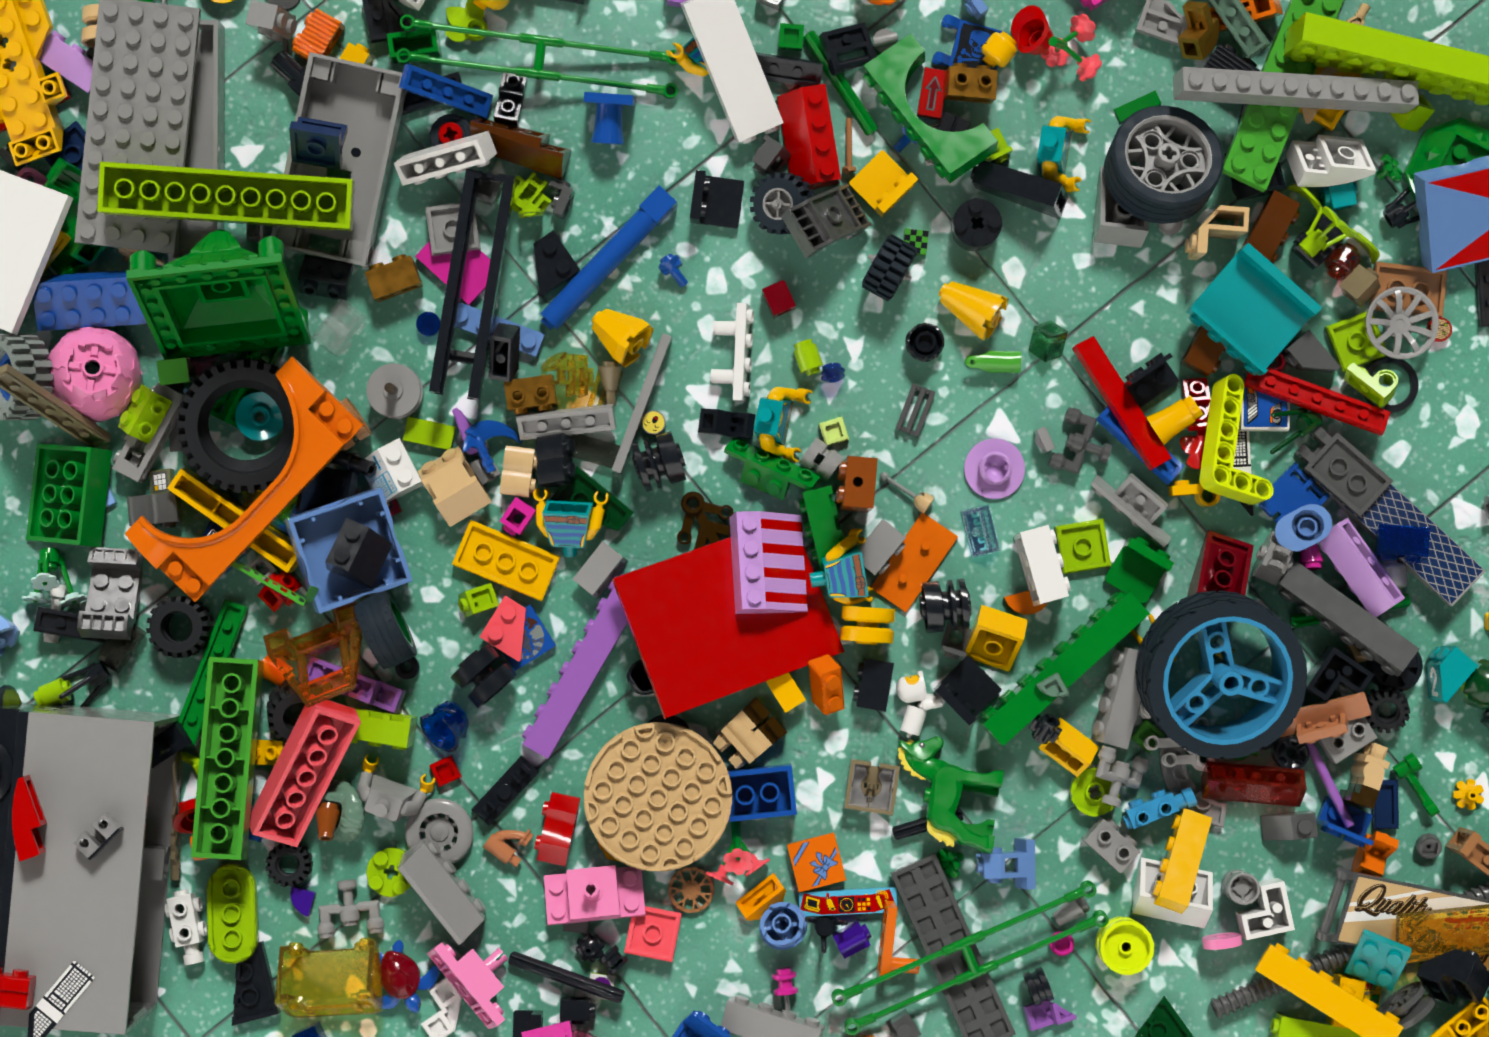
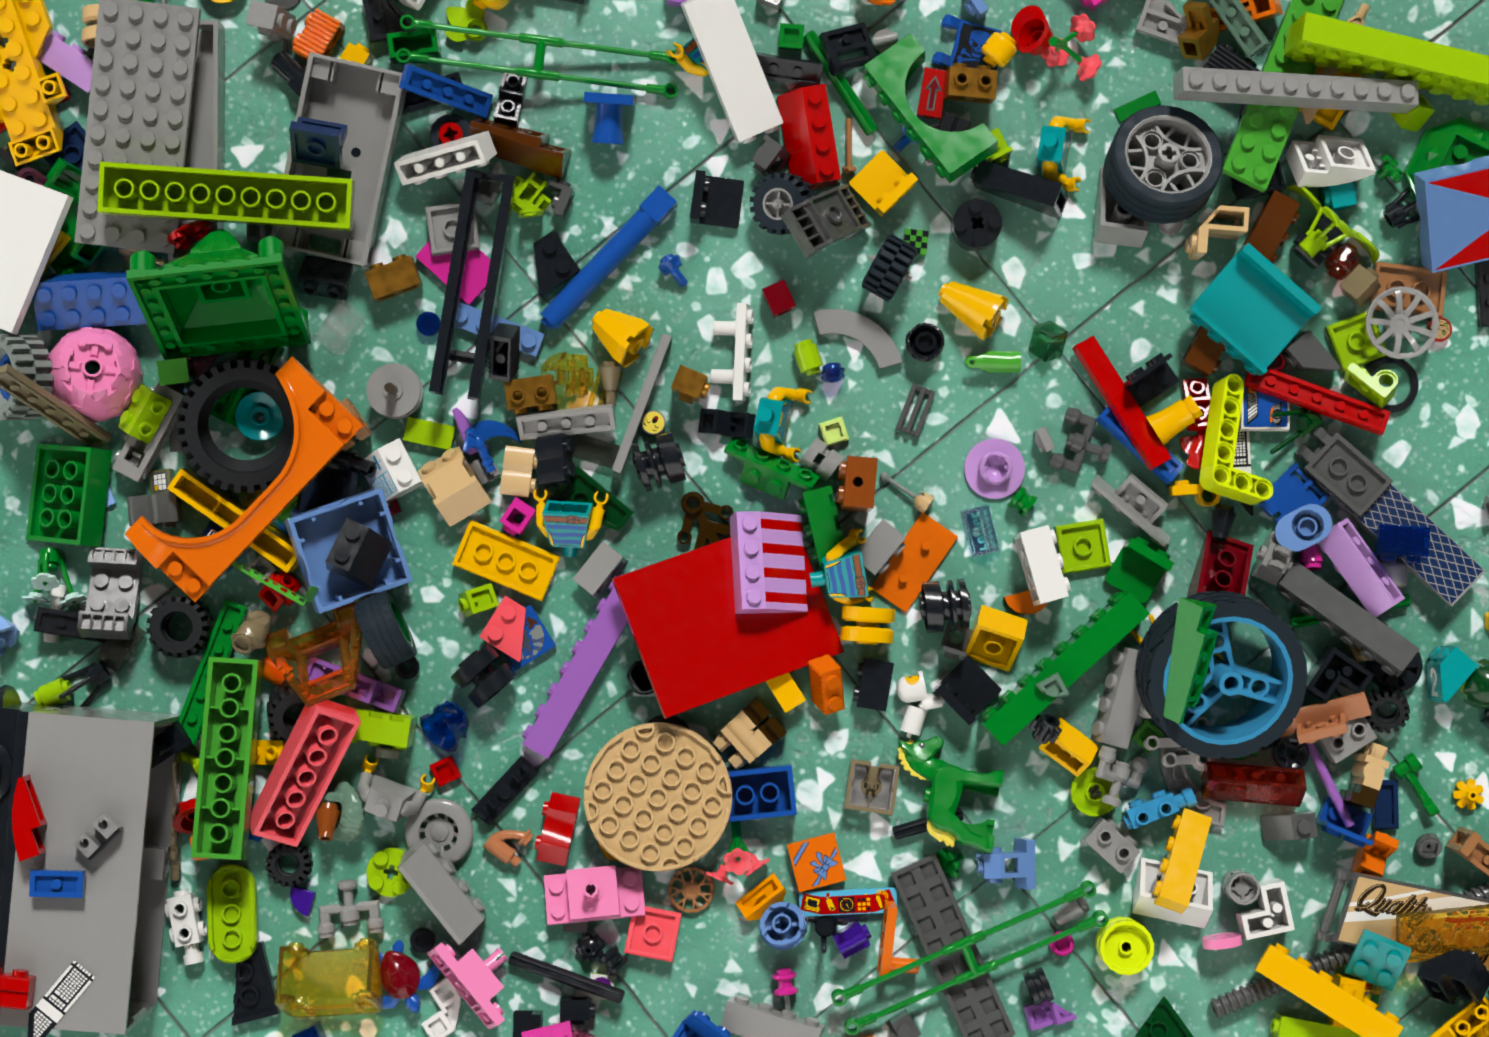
(57, 883): none -> blue plate
(190, 233): none -> red dish
(252, 632): none -> dark tan animal
(387, 752): none -> light grey tile
(422, 939): none -> black tile
(690, 385): none -> pearl gold brick
(863, 330): none -> light grey tile
(1022, 501): none -> green wheel
(1189, 657): none -> green wedge
(1222, 521): none -> black cone
(1409, 1004): dark grey wheel -> none

